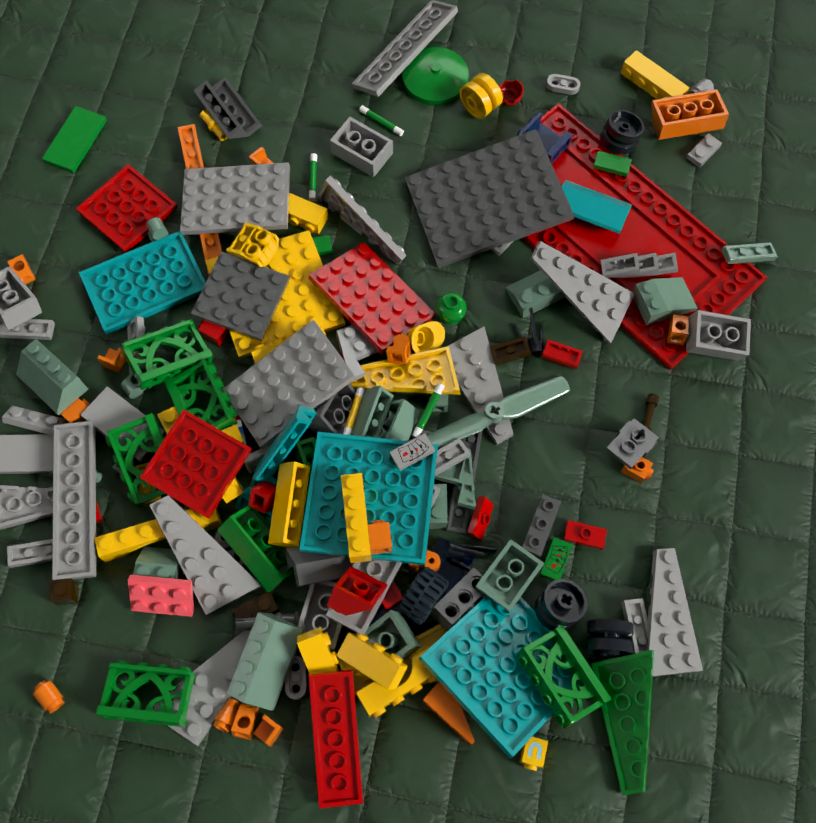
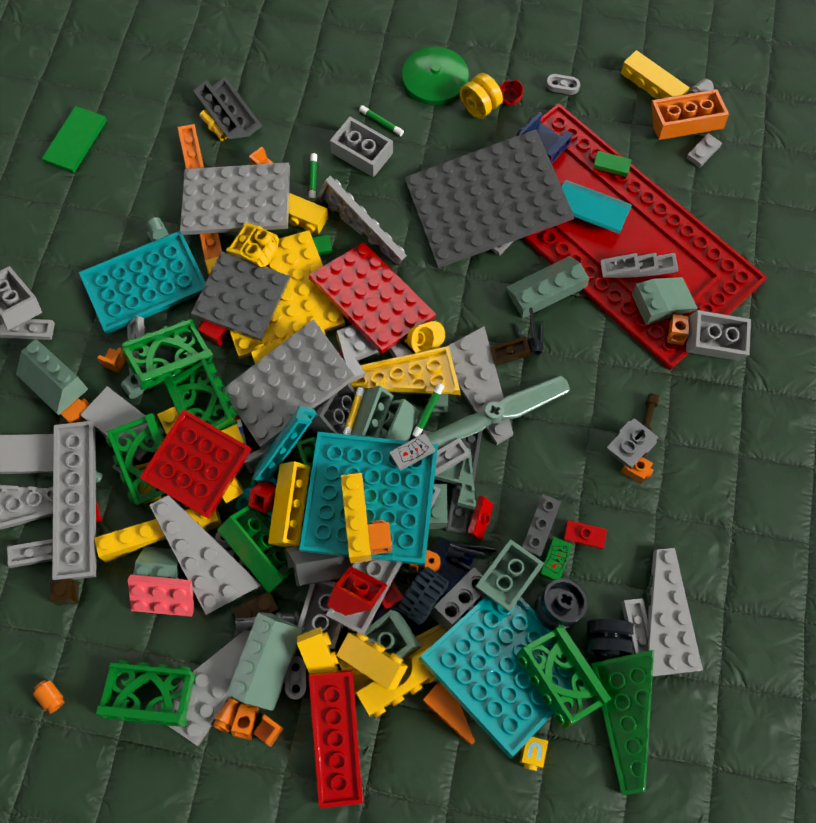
(22, 269): orange leg -> none
(32, 420): light grey plate -> none
(125, 206): red plate -> none
(400, 351): orange leg -> none
(404, 48): light grey plate -> none
(451, 308): green piece -> none
(562, 354): red plate -> none
(588, 291): light grey wing -> none
(622, 131): black wheel -> none
(749, 253): sand green tile -> none

